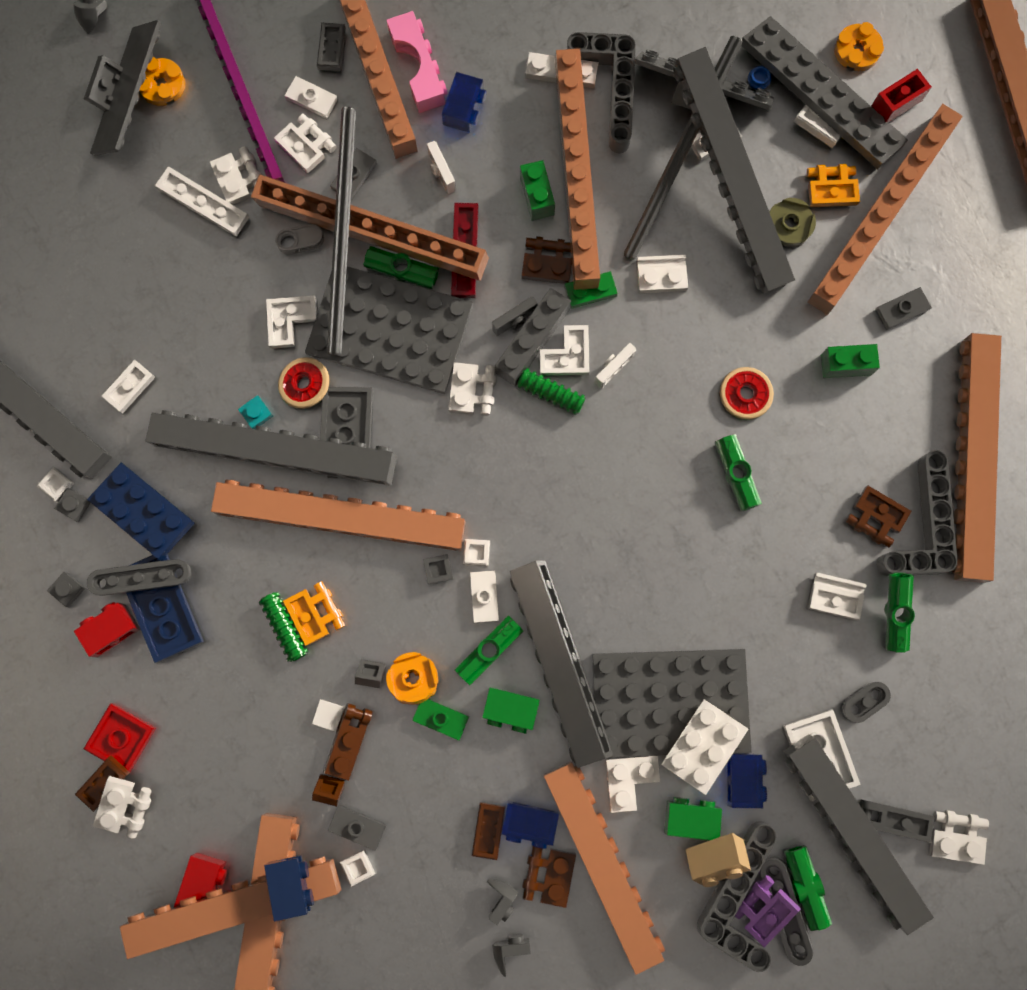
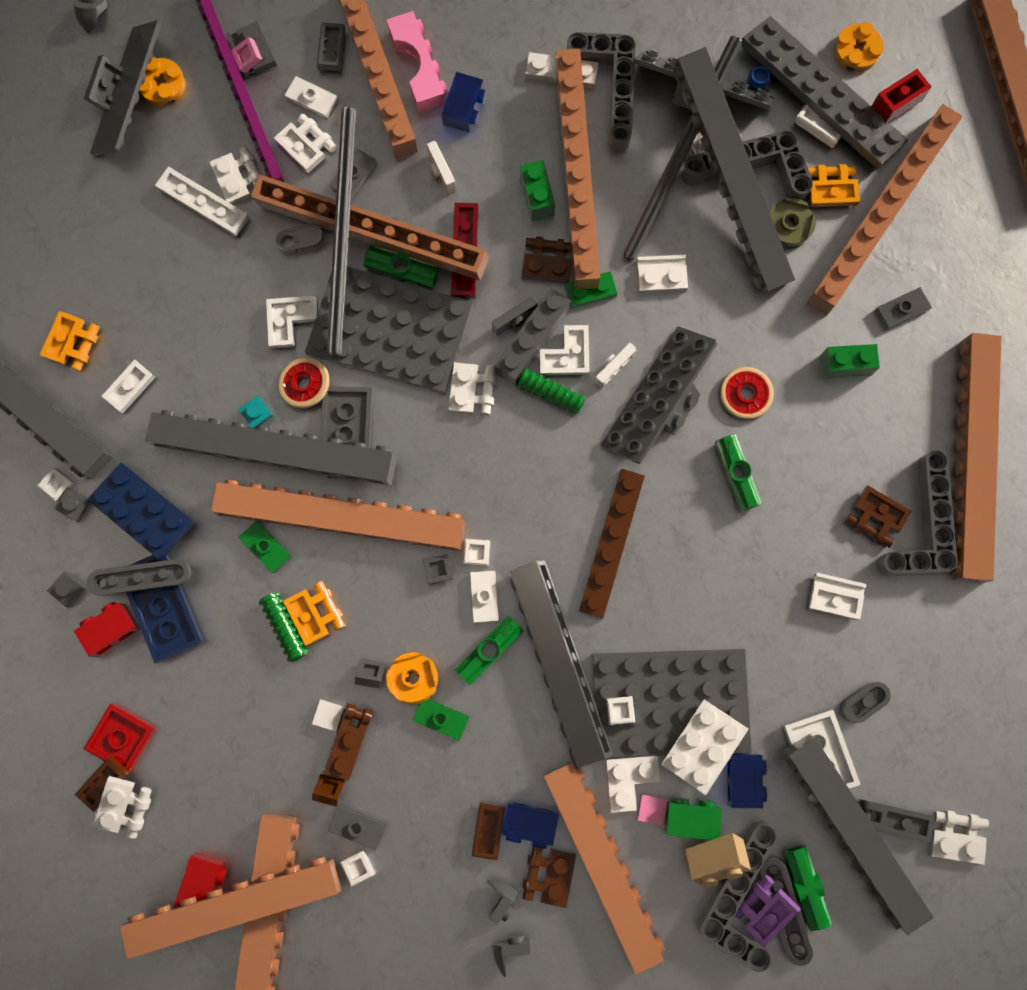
(63, 337): none -> light orange plate
(246, 55): none -> bright pink plate
(255, 33): none -> dark grey plate
(265, 547): none -> green plate
(288, 887): dark blue brick -> none
(510, 709): green brick -> none
(611, 543): none -> reddish brown plate
(620, 710): none -> white tile
(652, 809): none -> bright pink tile
(662, 396): none -> dark grey bracket
(774, 154): none -> dark grey beam
(899, 628): green piece -> none

